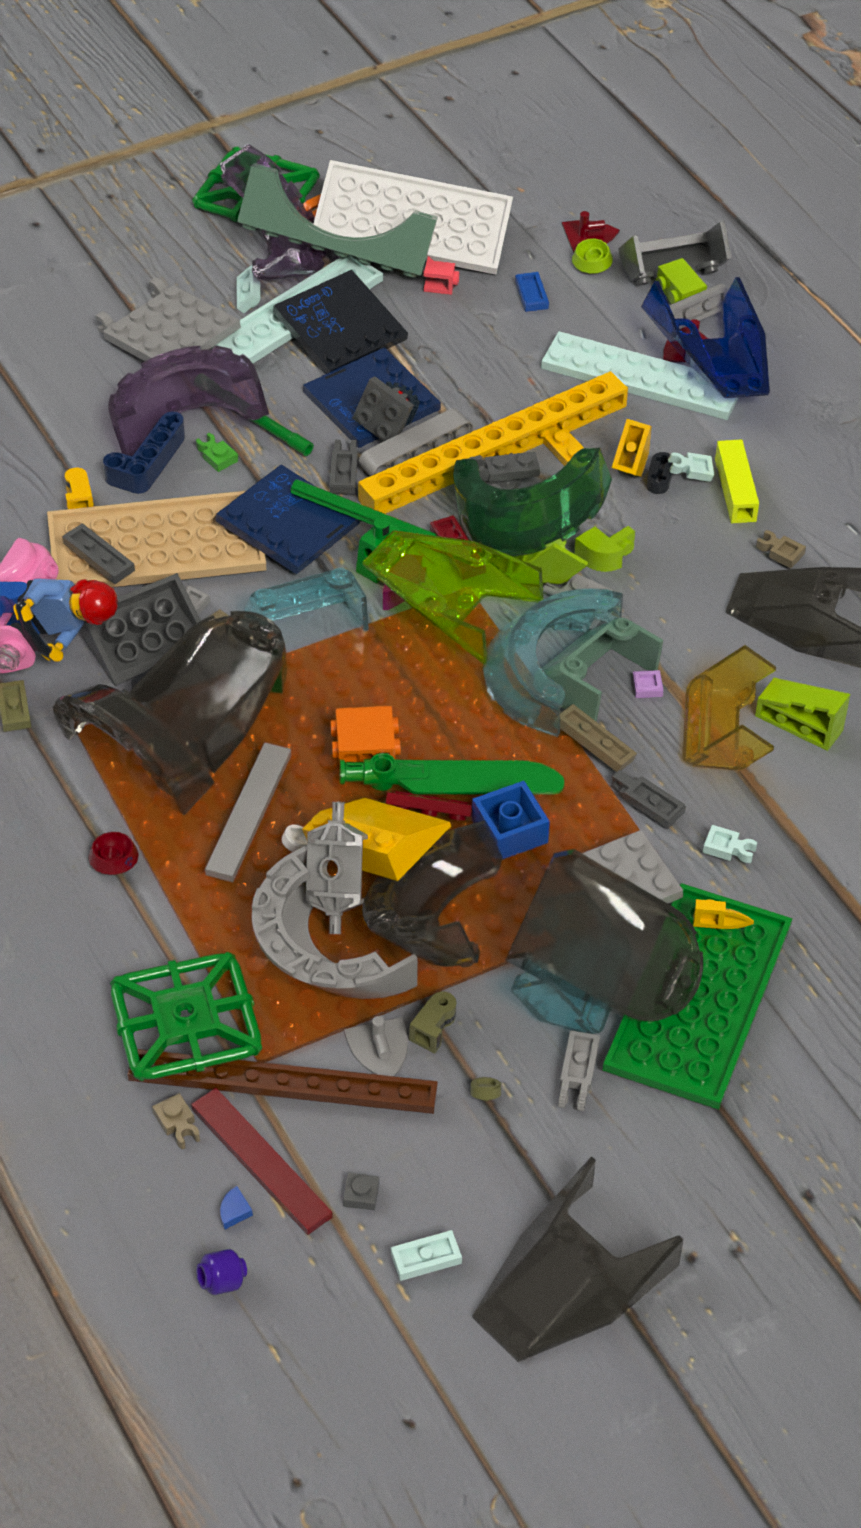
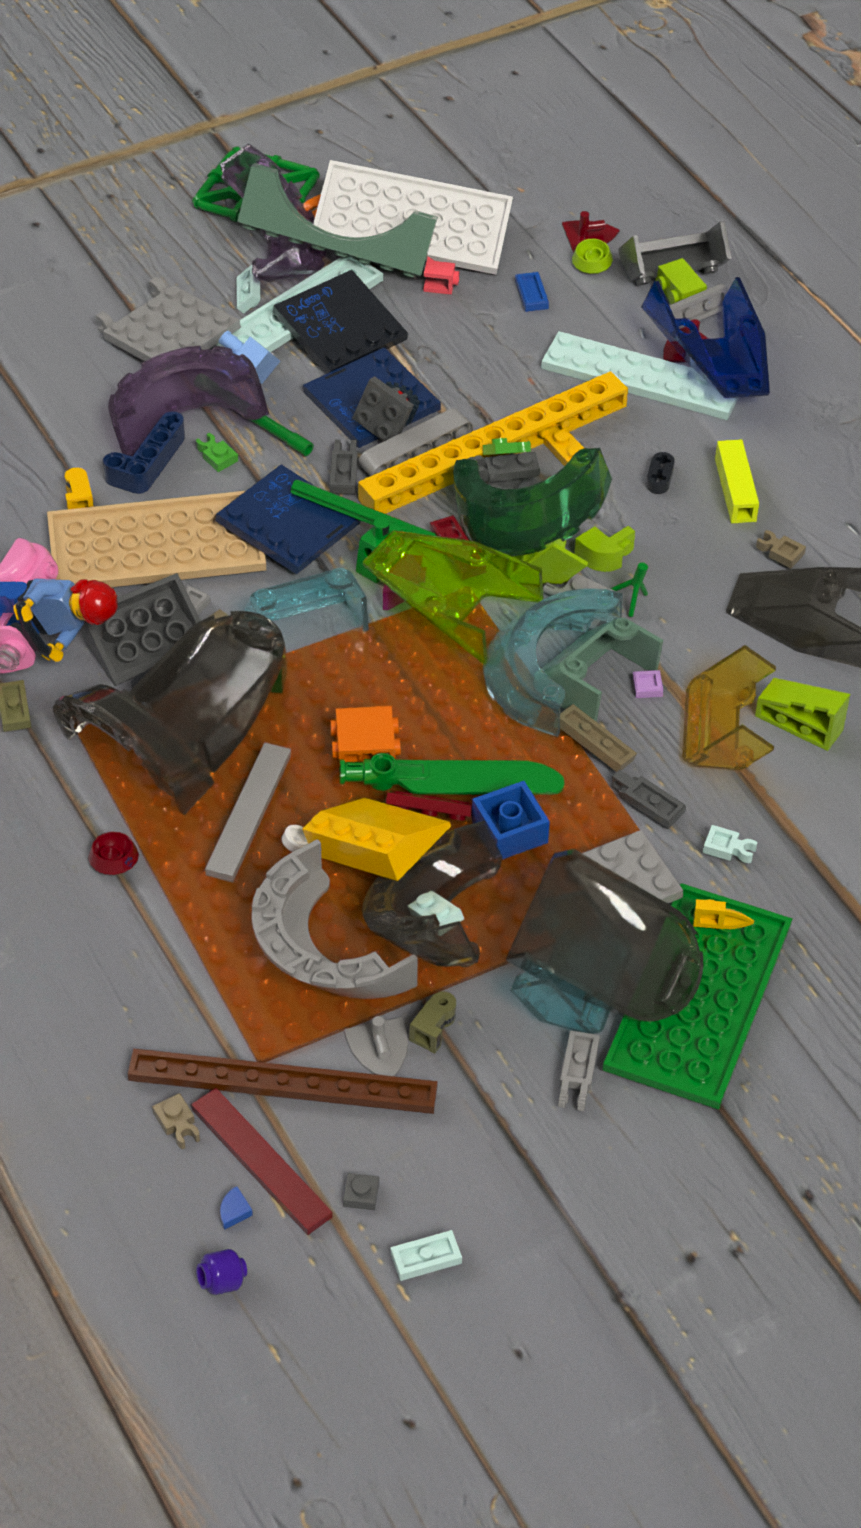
(98, 553): dark grey plate -> none
(175, 1029): green plate -> none
(260, 357): none -> light blue brick
(344, 846): light grey plate -> none
(432, 903): none -> light aqua plate
(485, 1088): olive tile -> none
(500, 446): none -> bright green plate
(565, 1281): clear smoke windscreen -> none
(633, 448): yellow slope -> none
(636, 582): none -> green plant
(695, 466): light aqua plate -> none

